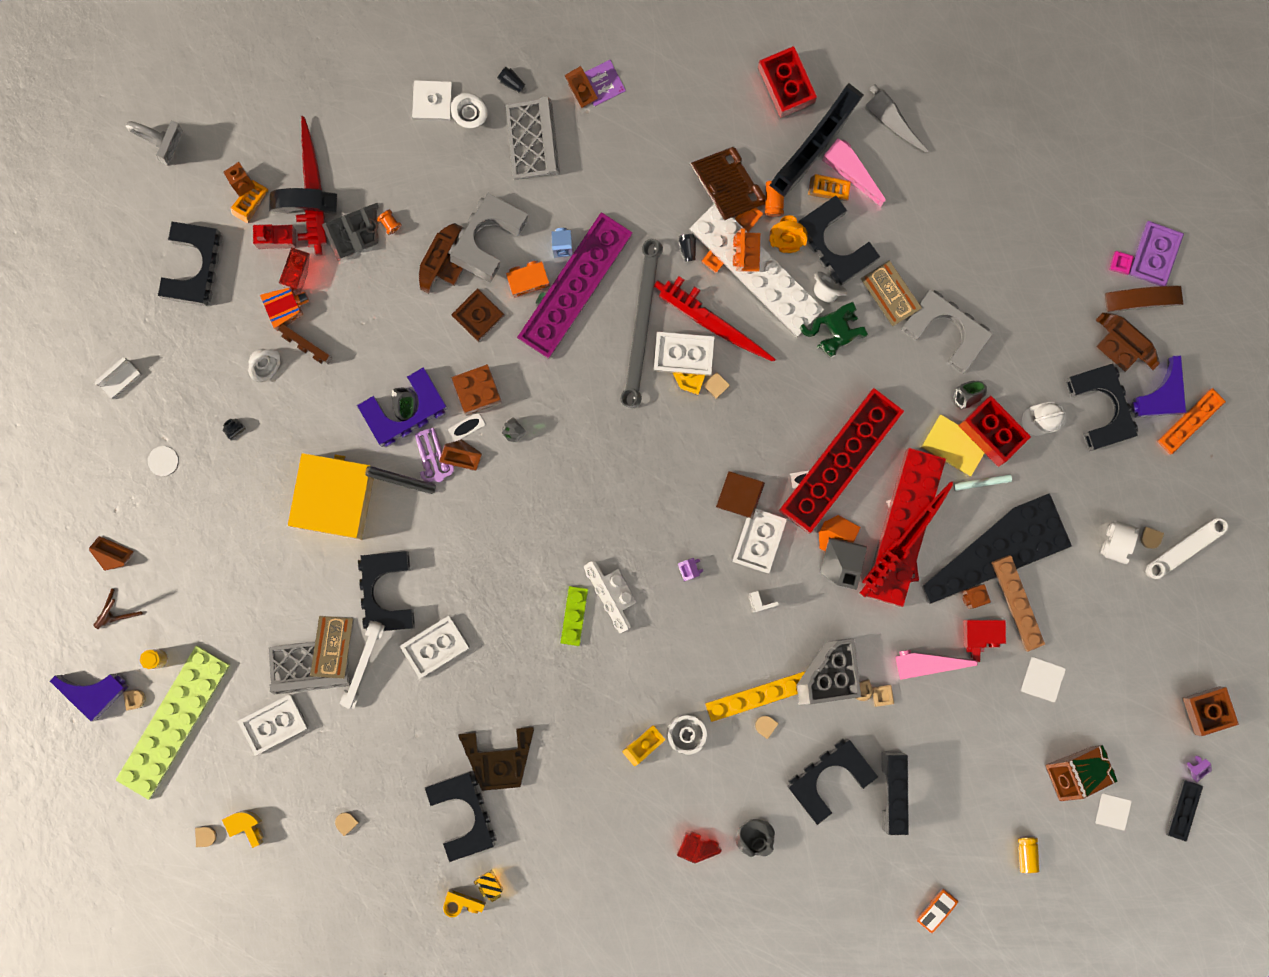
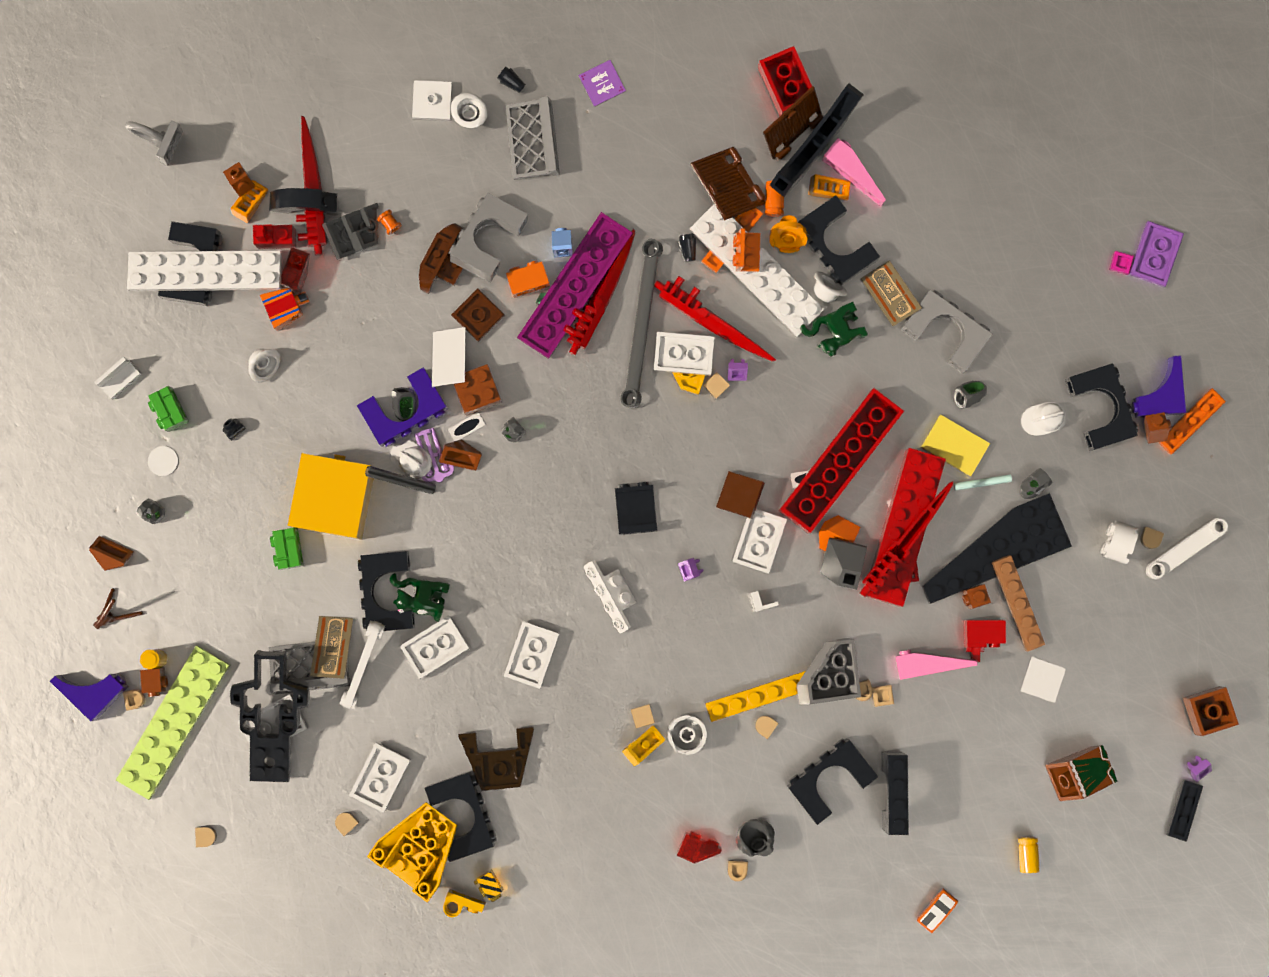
(151, 511): none -> dark grey rock
(153, 681): none -> dark orange brick
(167, 408): none -> bright green brick
(204, 270): none -> white plate
(246, 822): yellow brick -> none
(269, 745): none -> black piece
(287, 548): none -> bright green brick
(304, 345): reddish brown plate -> none
(379, 777): none -> white plate
(411, 459): none -> white piece
(417, 849): none -> yellow wedge
(424, 594): none -> dark green animal
(448, 357): none -> white sticker
(531, 654): none -> white plate
(574, 616): lime plate -> none
(581, 87): dark orange slope -> none
(598, 303): none -> red piece
(635, 508): none -> black panel
(642, 716): none -> tan tile
(737, 371): none -> medium lavender tile
(737, 870): none -> tan tile
(793, 124): none -> reddish brown window
(887, 111): light grey piece -> none
(994, 431): red brick -> none
(1035, 484): none -> dark grey rock
(1113, 812): white sticker -> none
(1125, 343): reddish brown plate -> none
(1144, 298): reddish brown slope -> none
(1156, 428): none -> dark orange brick

